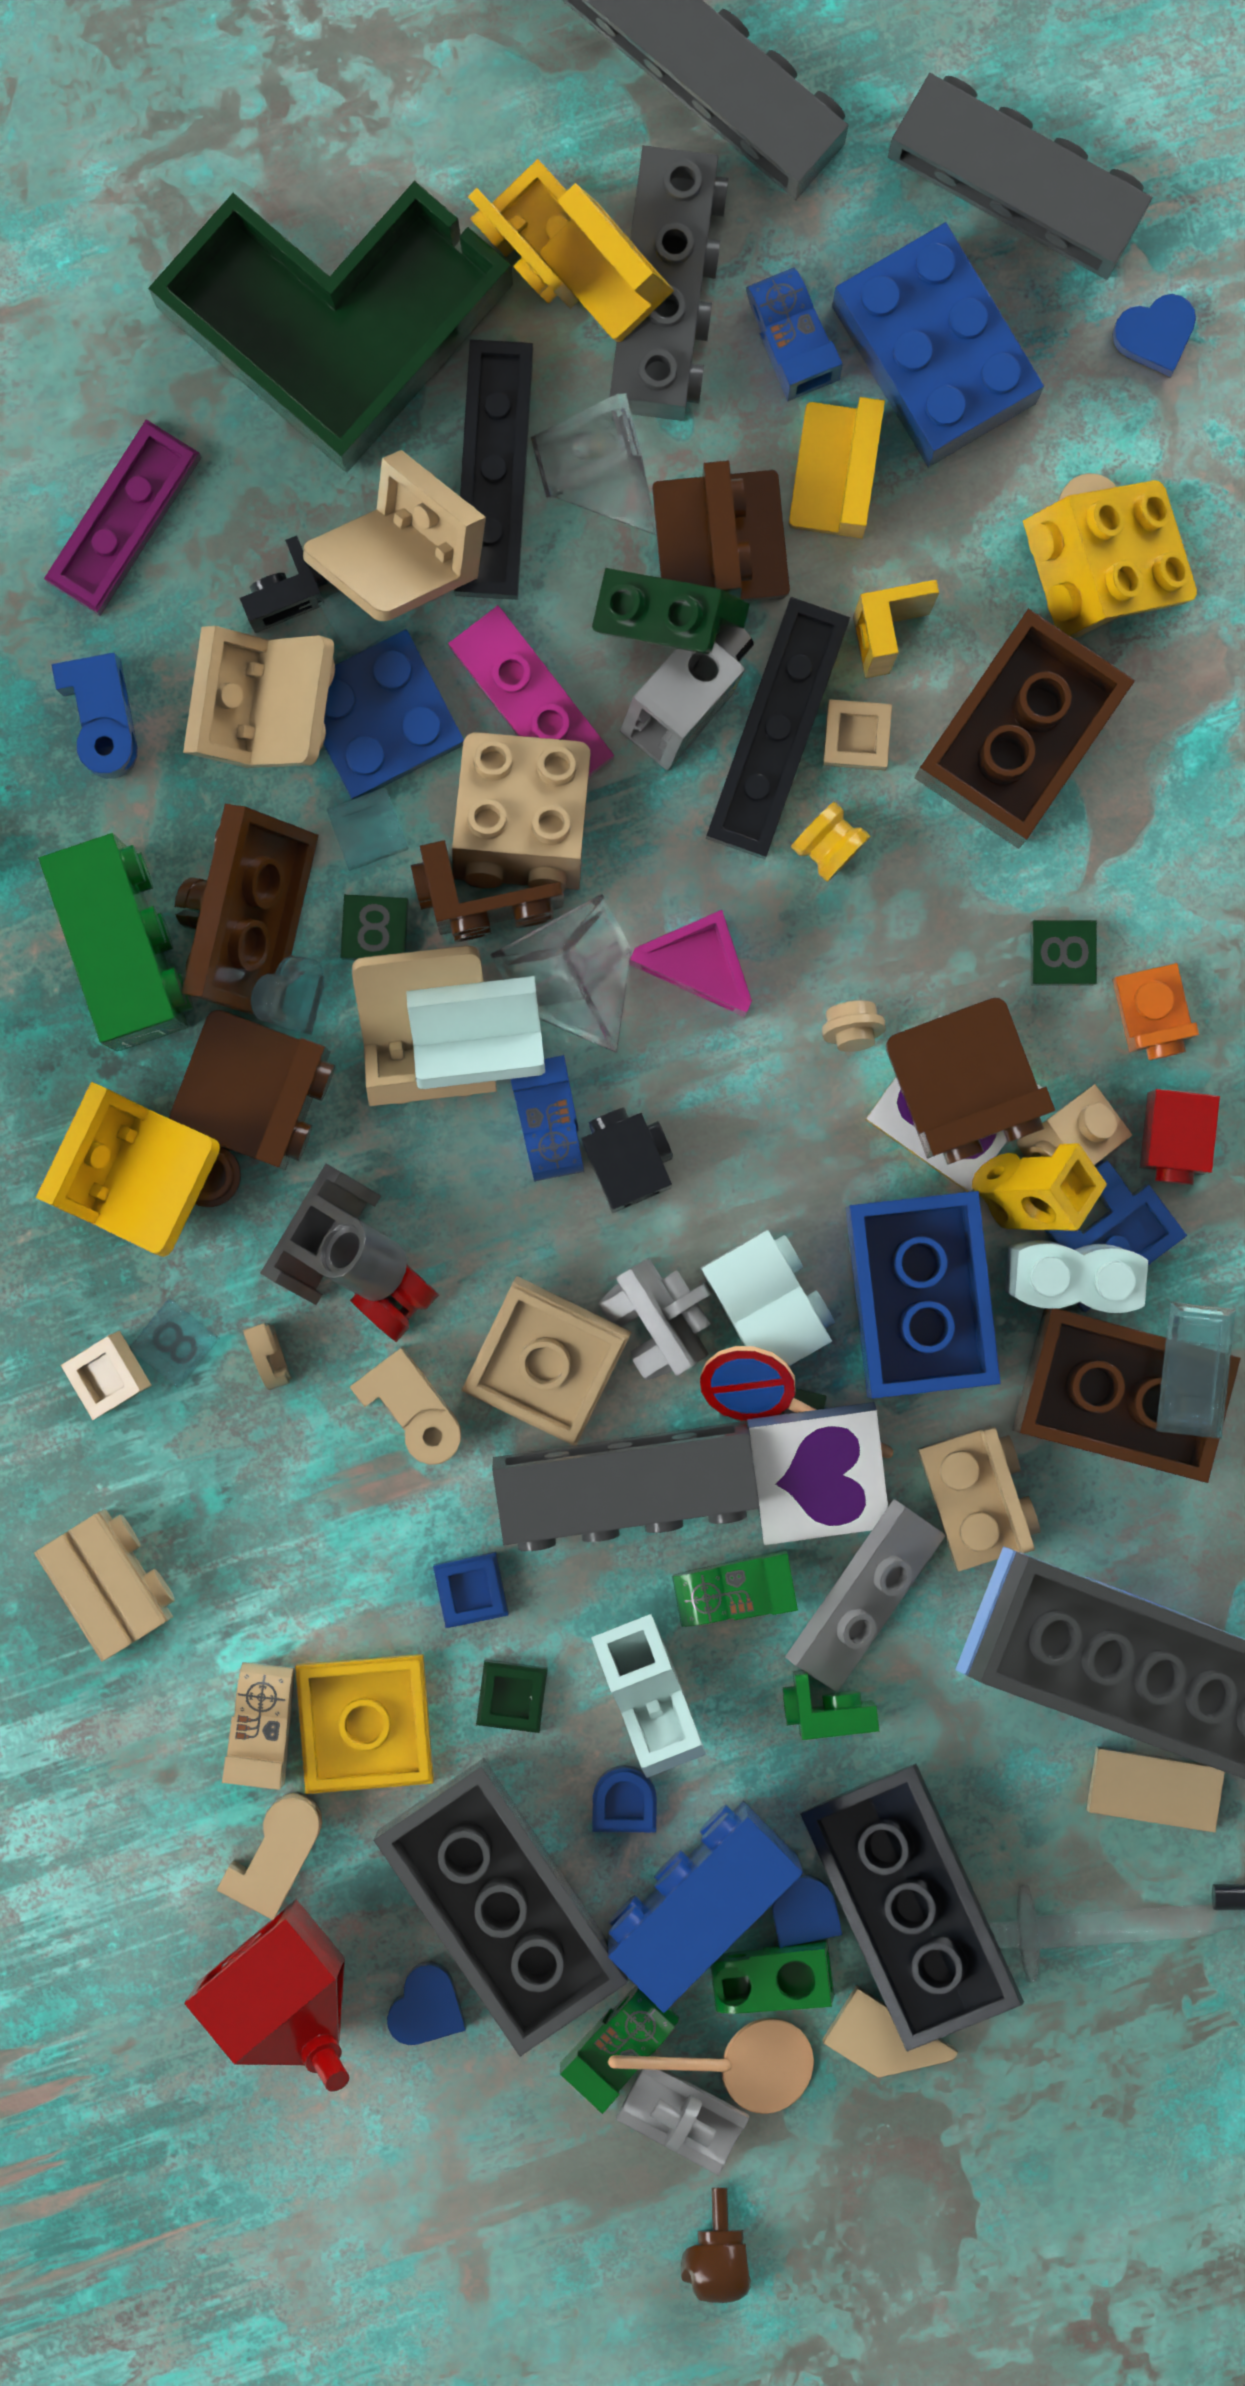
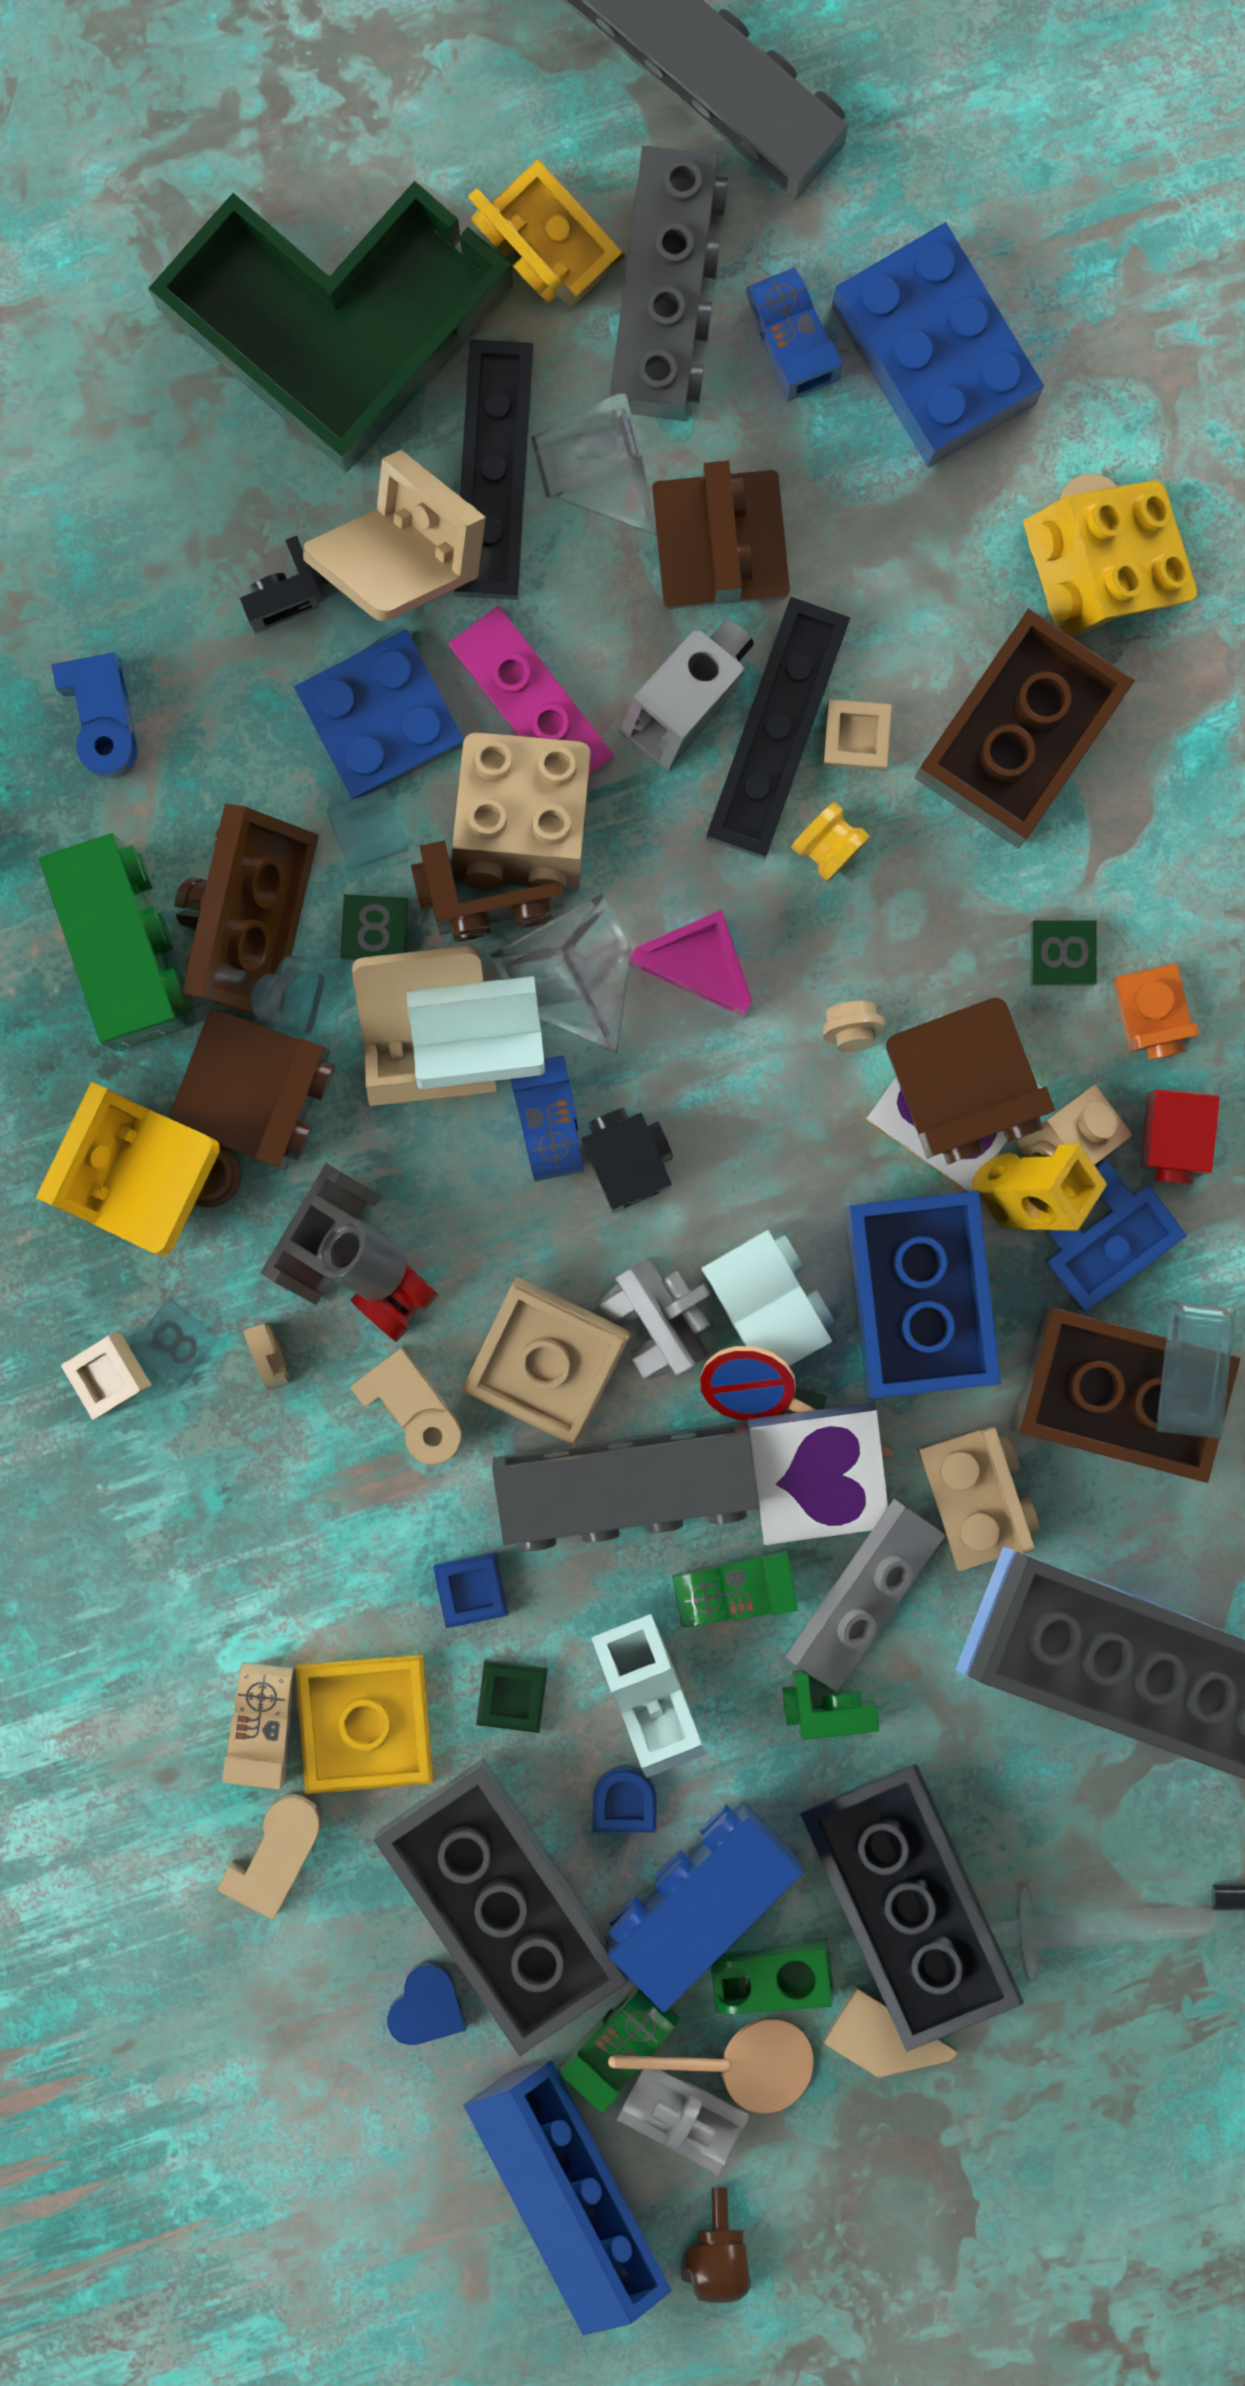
(106, 1583): tan brick -> none
(123, 517): magenta tile -> none
(259, 699): tan bracket -> none
(278, 1999): red piece -> none
(567, 2198): none -> blue brick
(603, 266): yellow panel -> none
(665, 611): dark green bracket -> none
(806, 1912): blue tile -> none
(836, 467): yellow panel -> none
(875, 620): yellow panel -> none
(1019, 174): dark grey brick -> none
(1093, 1275): light aqua brick -> none
(1155, 1789): tan tile -> none
(1156, 333): blue tile -> none

